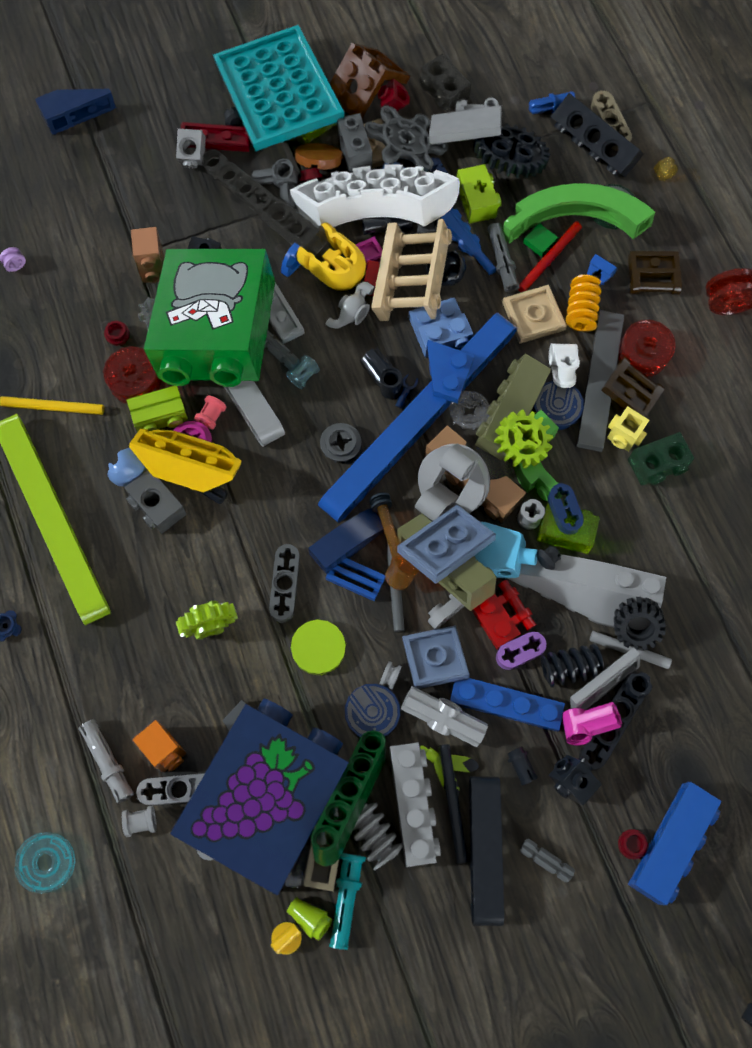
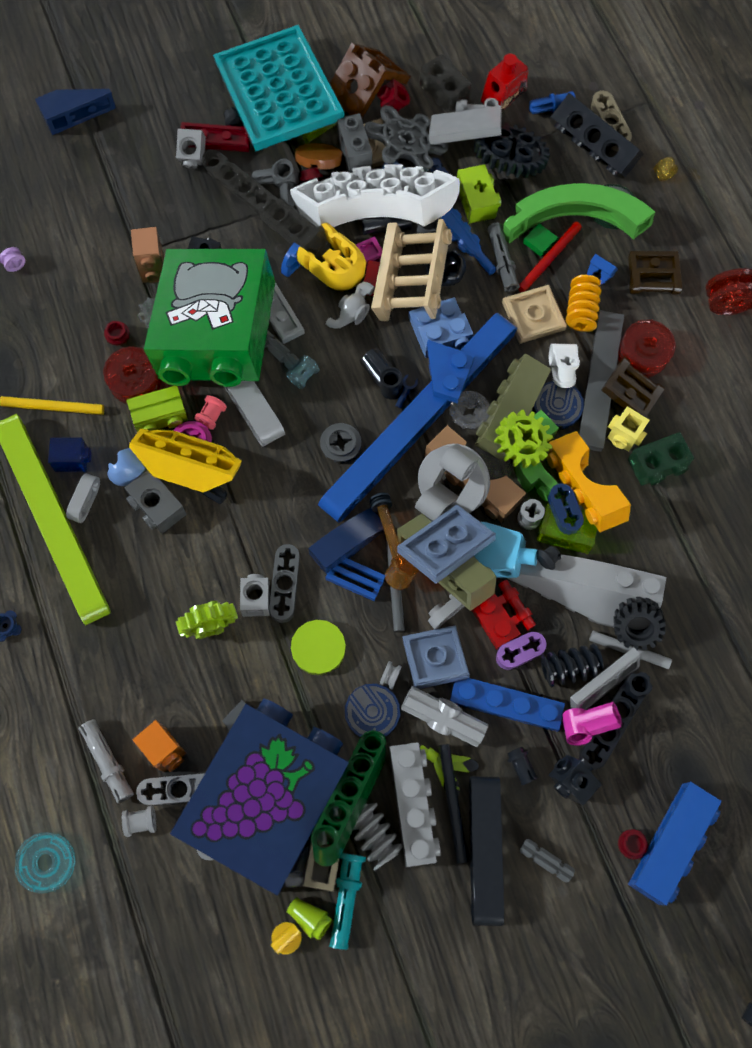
(69, 454): none -> clear blue brick
(83, 498): none -> light grey beam
(254, 607): none -> light grey brick
(506, 81): none -> red torso
(602, 504): none -> light orange arch

